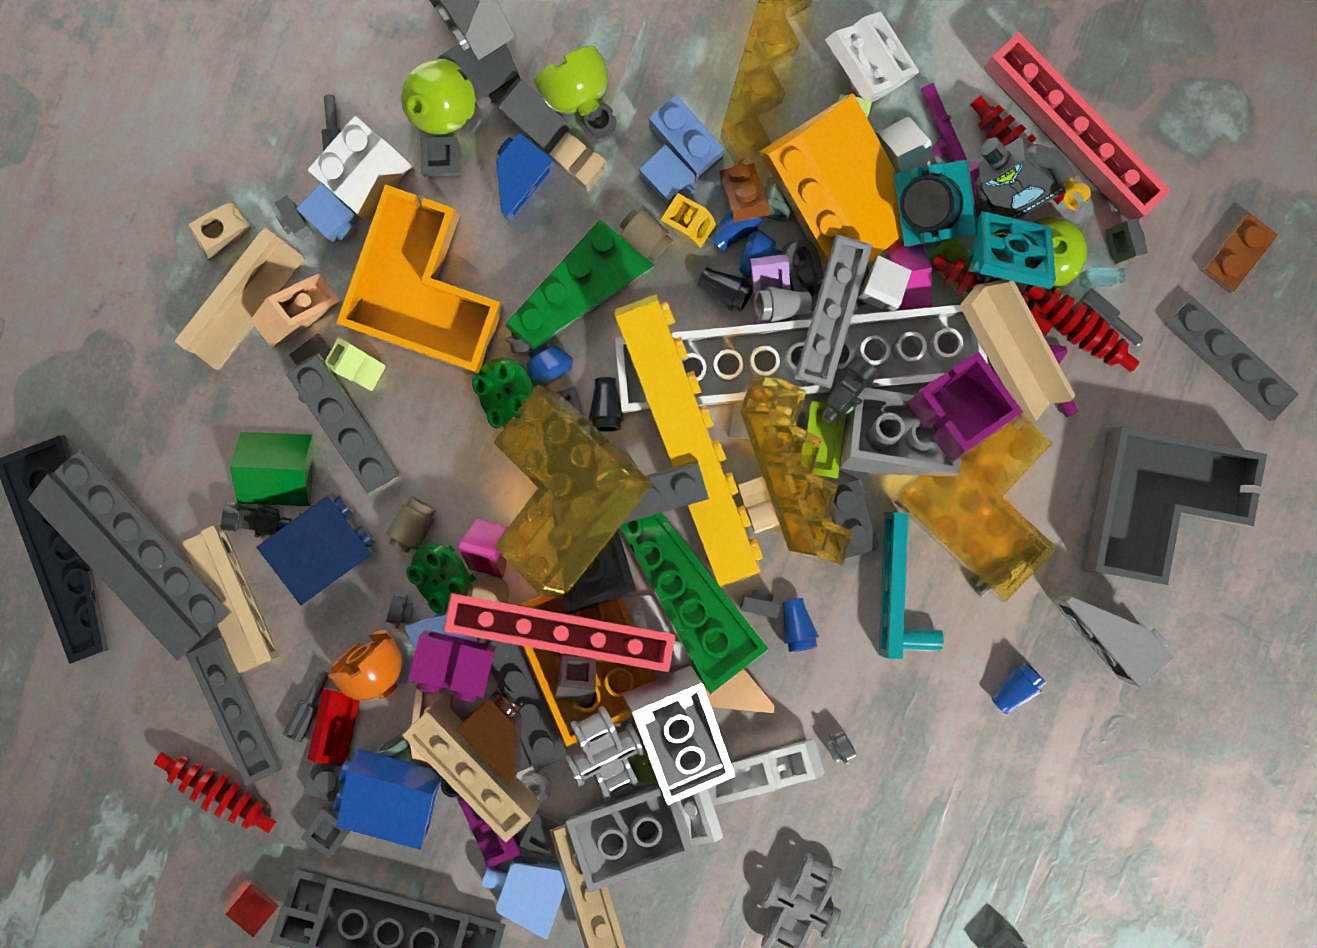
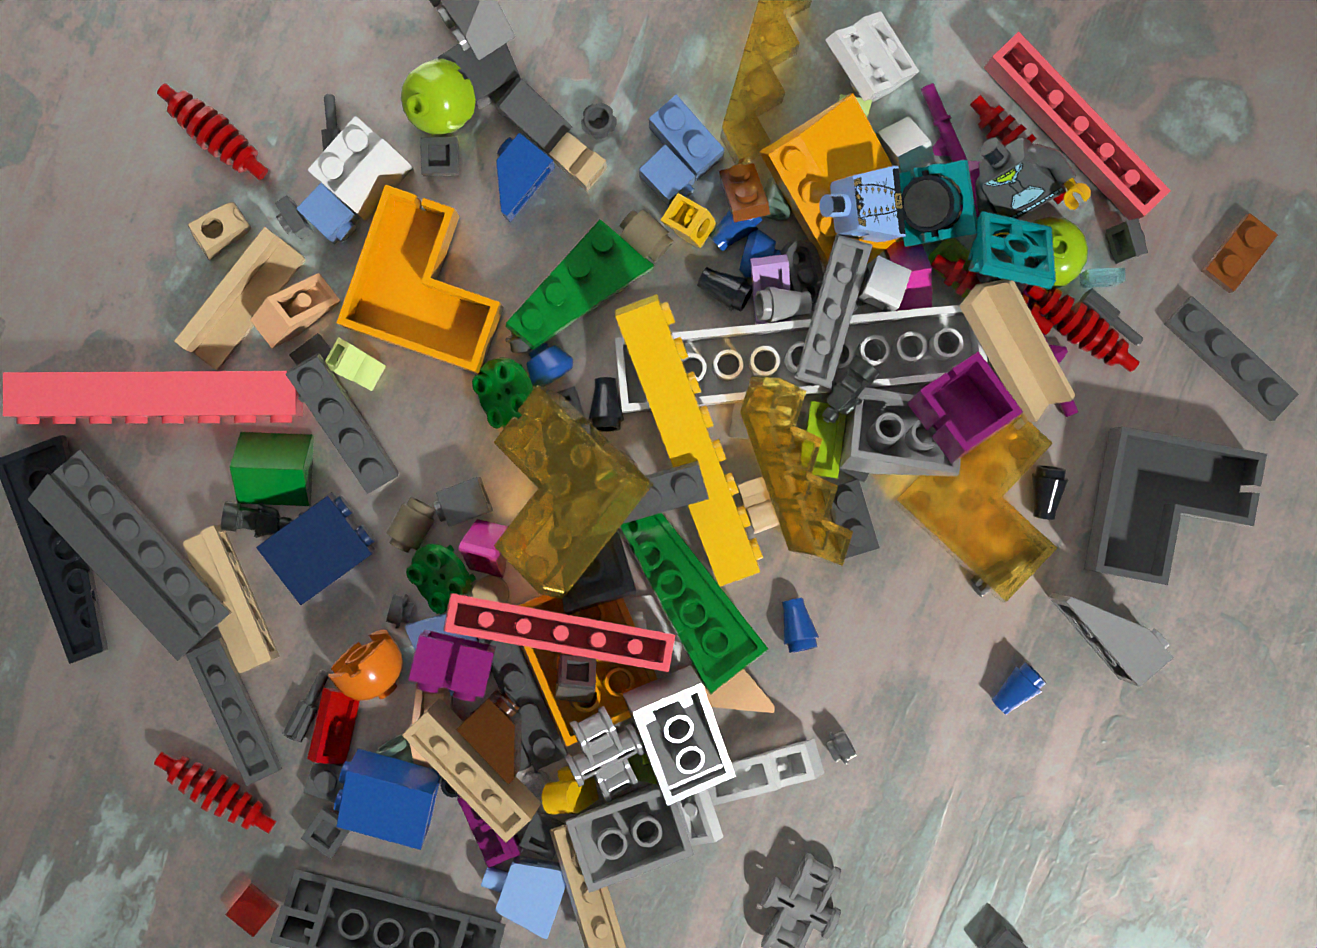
(149, 394): none -> coral brick
(212, 131): none -> red piece
(462, 502): none -> dark grey brick
(566, 795): none -> yellow leg
(574, 83): lime cylinder -> none
(761, 604): dark grey plate -> none
(867, 206): none -> light blue torso
(892, 633): teal piece -> none
(1048, 489): none -> black cone

